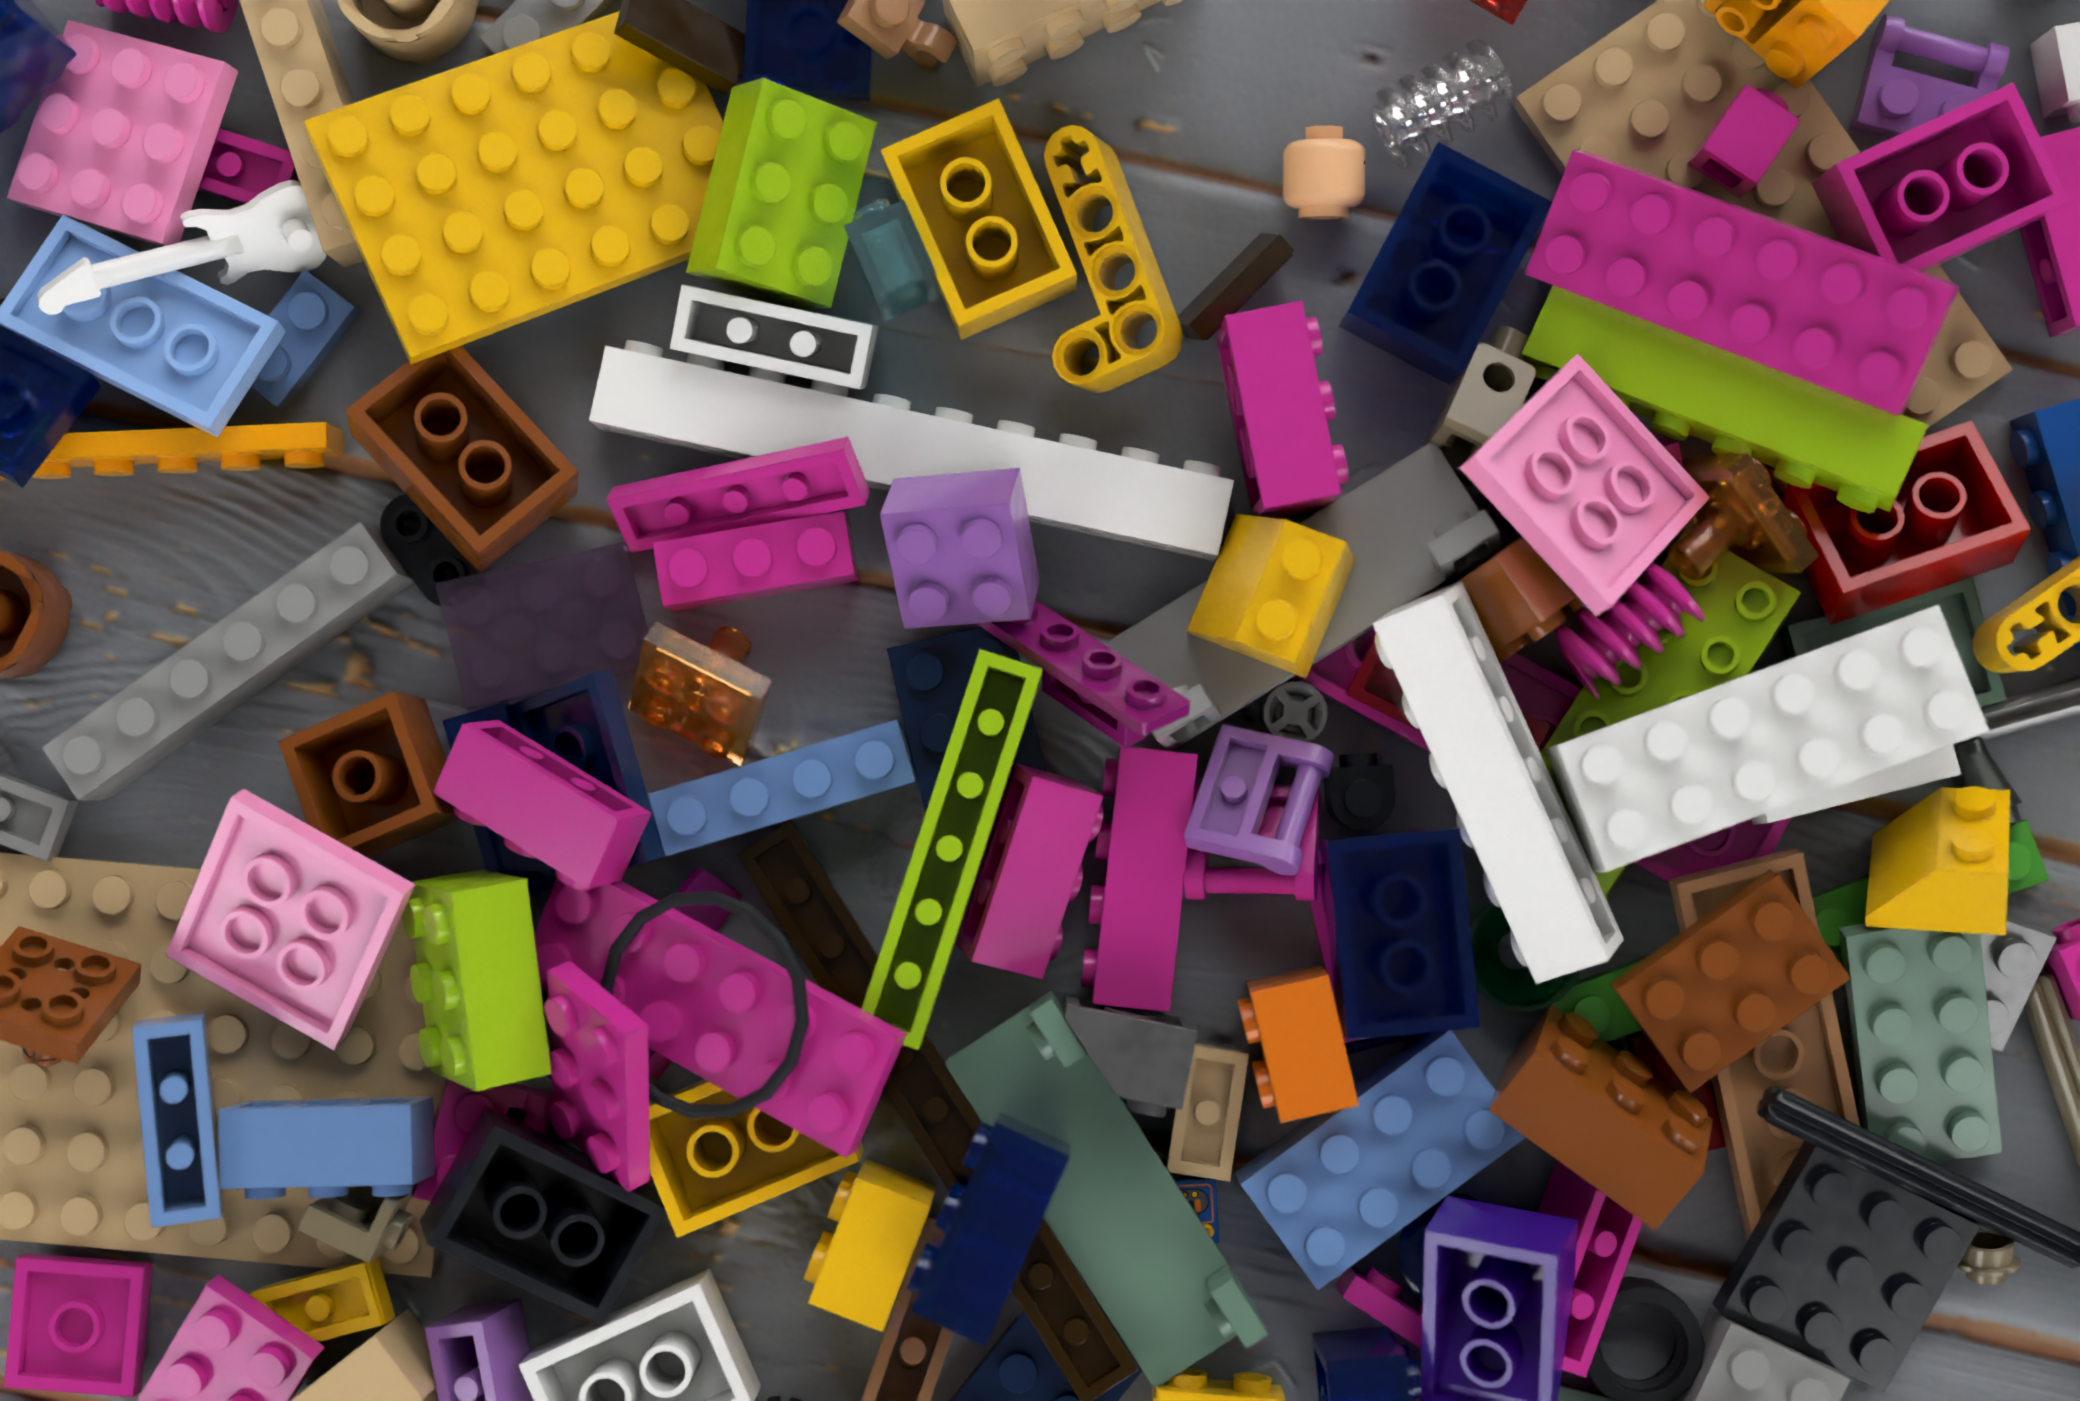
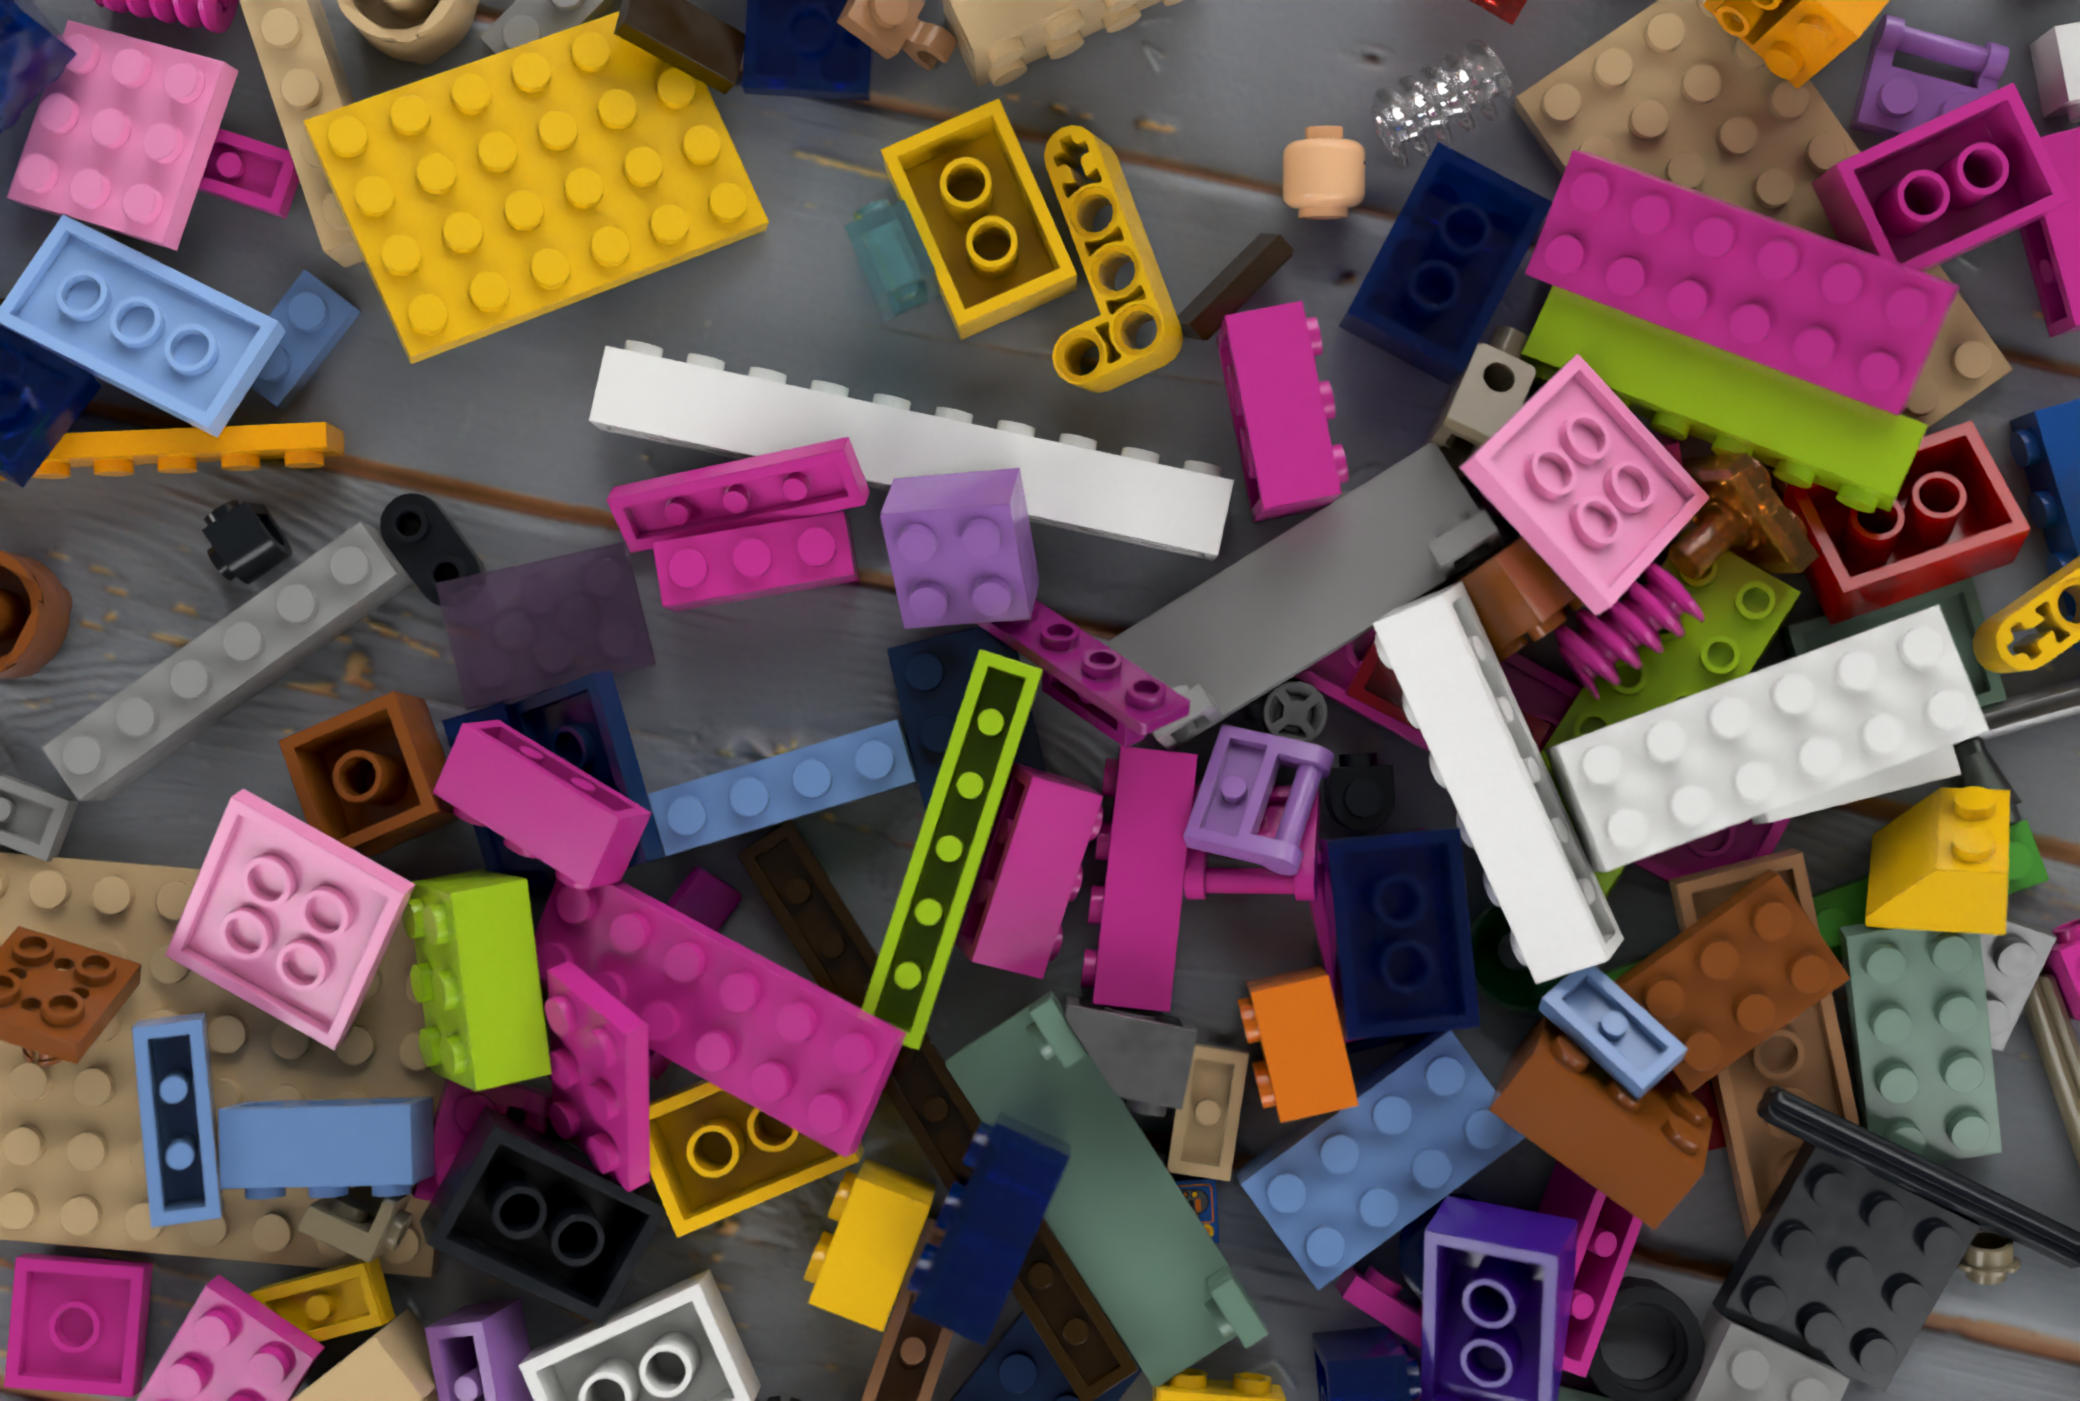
(245, 540): none -> black plate
(264, 234): white piece -> none
(463, 453): dark orange brick -> none
(701, 690): clear orange plate -> none
(774, 337): white brick -> none
(781, 195): lime brick -> none
(790, 963): black piece -> none
(1273, 591): yellow slope -> none
(1612, 1029): none -> medium blue plate
(1744, 140): dark pink brick -> none

